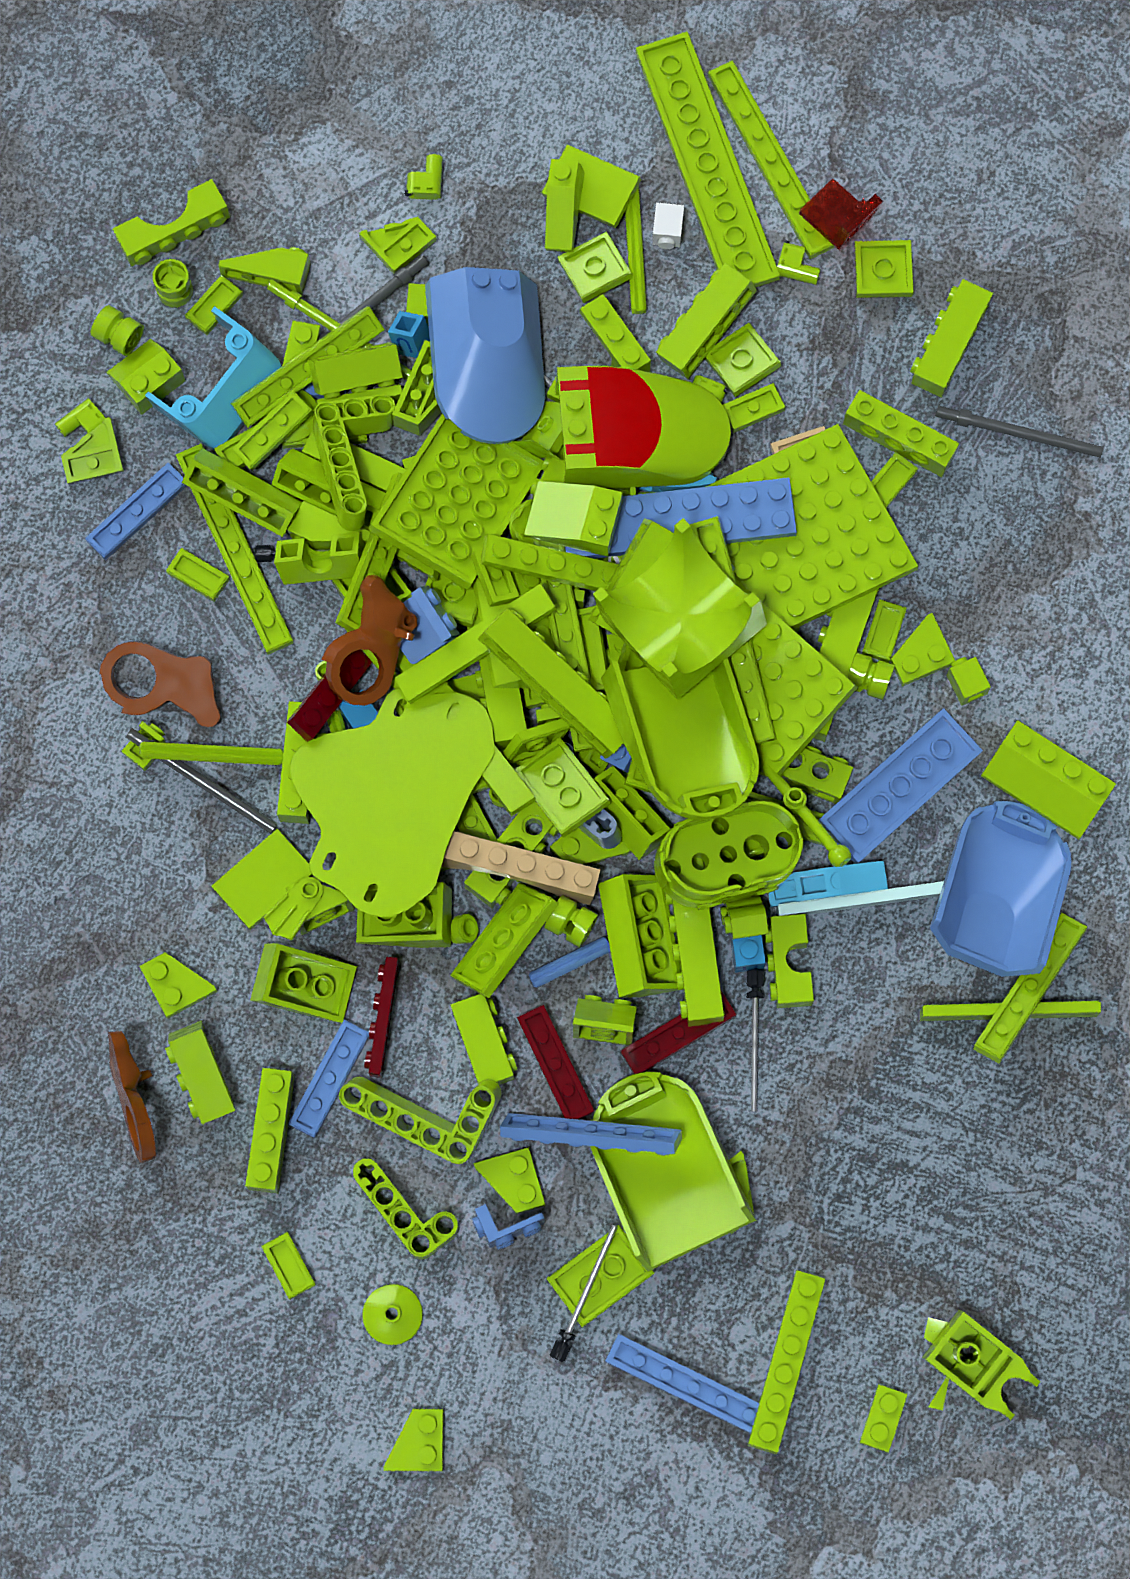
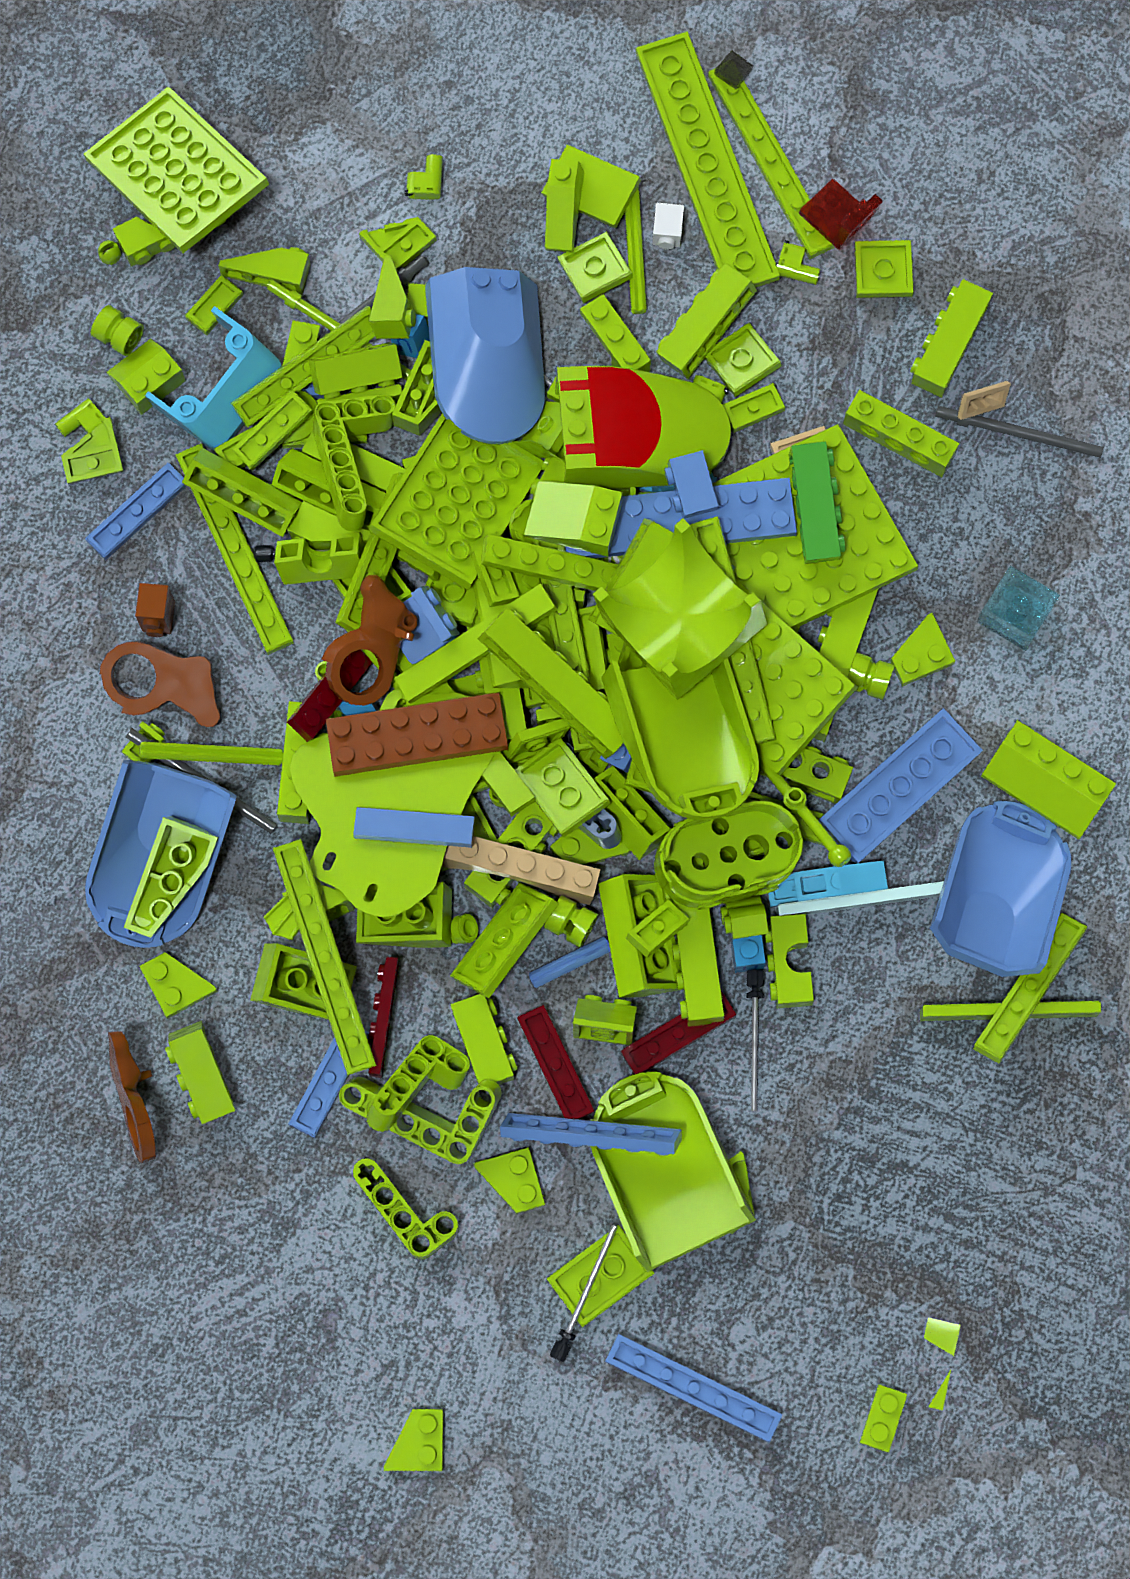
(110, 256): none -> lime hinge
(138, 804): none -> medium blue windscreen
(155, 609): none -> dark orange brick
(172, 283): lime wheel -> none
(174, 865): none -> lime wedge
(176, 169): none -> lime plate
(197, 574): lime tile -> none
(261, 878): lime tile -> none
(270, 1130): lime brick -> none
(288, 1265): lime tile -> none
(324, 957): none -> lime tile
(391, 311): none -> lime slope
(403, 1326): lime dish -> none
(414, 827): none -> medium blue tile
(416, 734): none -> dark orange plate
(428, 1060): none -> lime beam
(485, 1227): medium blue bracket -> none
(657, 928): none -> lime plate
(691, 484): none -> medium blue brick
(733, 69): none -> clear smoke tile
(786, 1362): lime plate -> none
(816, 502): none -> bright green wedge
(884, 630): lime tile -> none
(893, 478): lime tile -> none
(968, 680): lime brick -> none
(983, 400): none -> tan slope
(986, 1370): lime brick -> none
(1018, 608): none -> clear light blue brick

